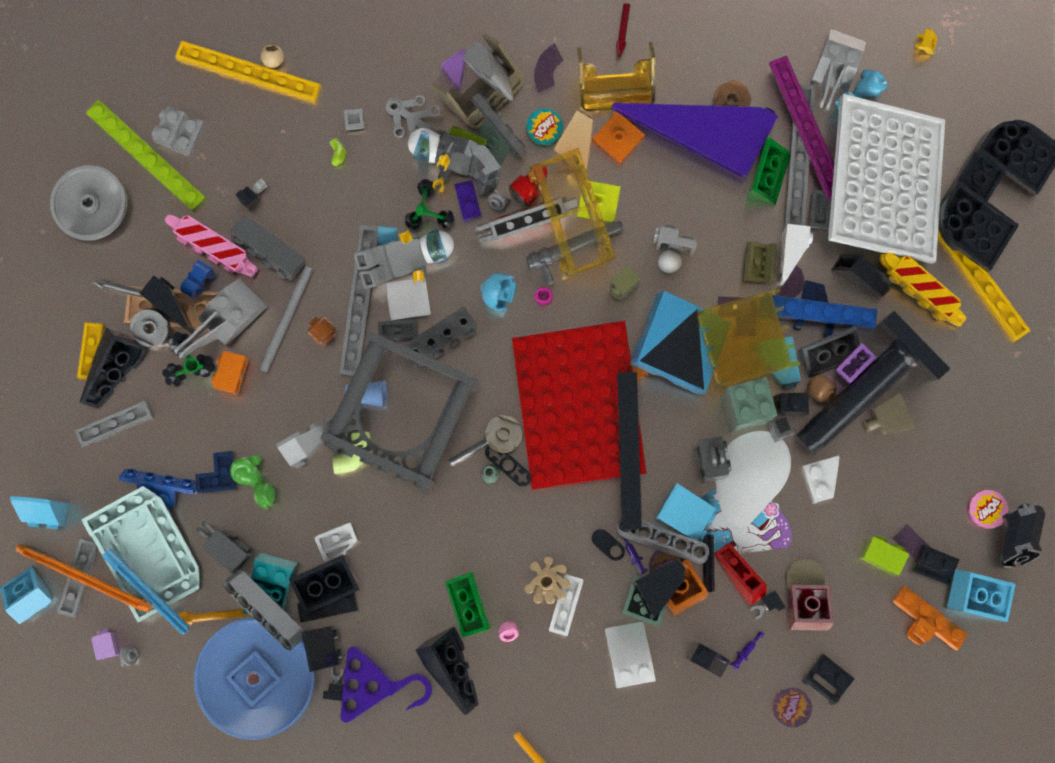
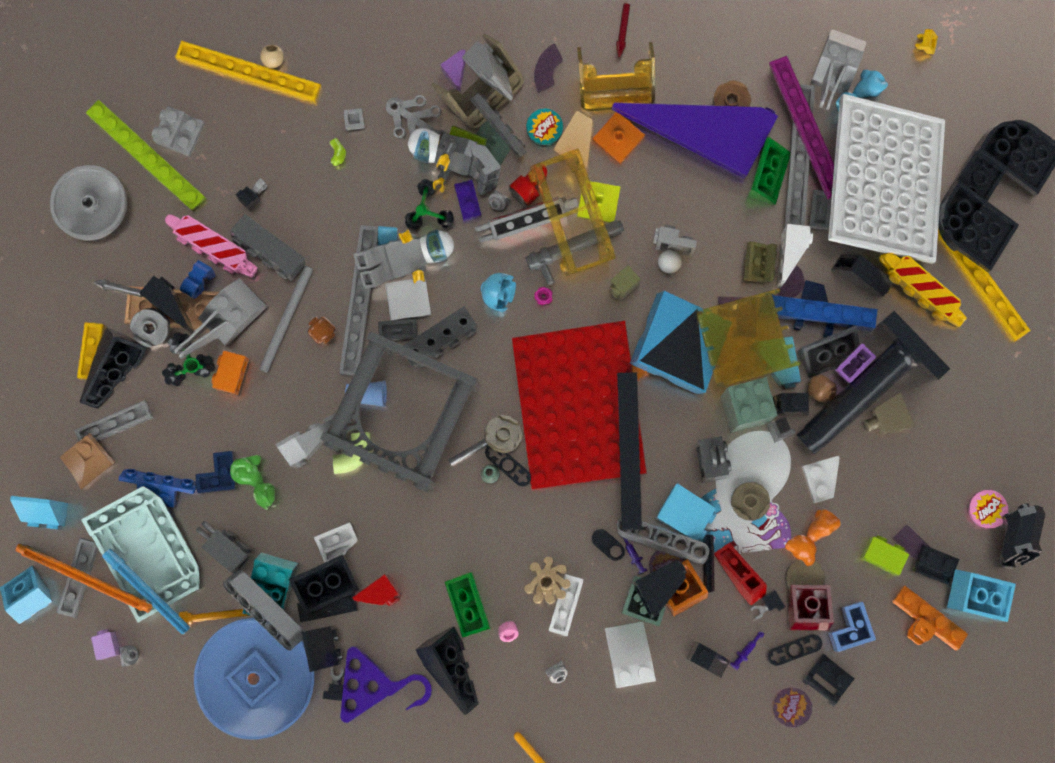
(86, 460): none -> medium nougat plate
(380, 592): none -> red slope
(557, 672): none -> light grey plate
(750, 501): none -> dark tan tile
(804, 546): none -> orange animal
(806, 639): none -> black beam
(857, 628): none -> medium blue brick

